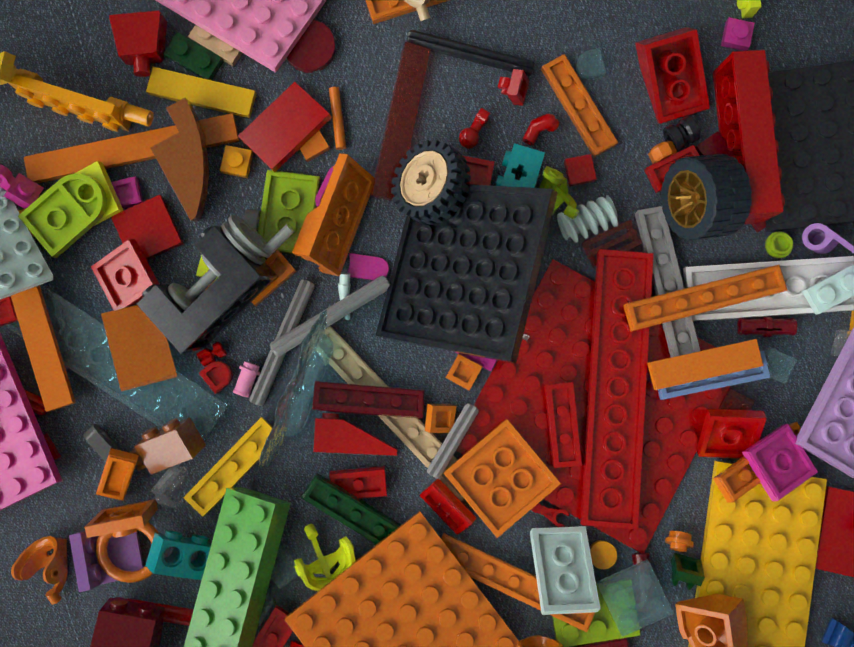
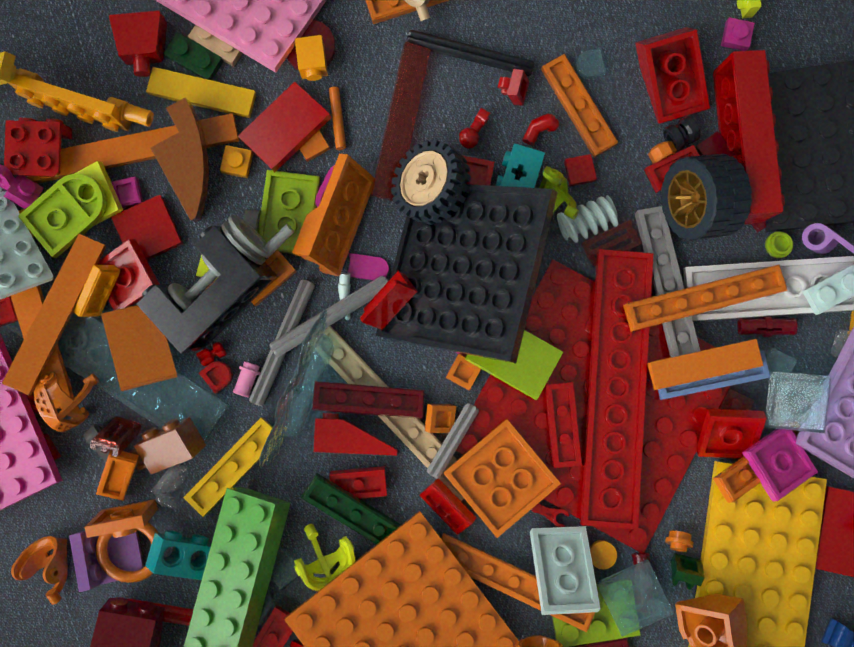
(34, 146): none -> red bracket
(49, 389): none -> orange helmet
(53, 315): none -> orange tile
(96, 290): none -> light orange plate
(121, 438): none -> clear red tile
(311, 57): none -> light orange brick
(388, 301): none -> red panel
(533, 366): none -> lime tile
(798, 402): none -> clear light blue plate

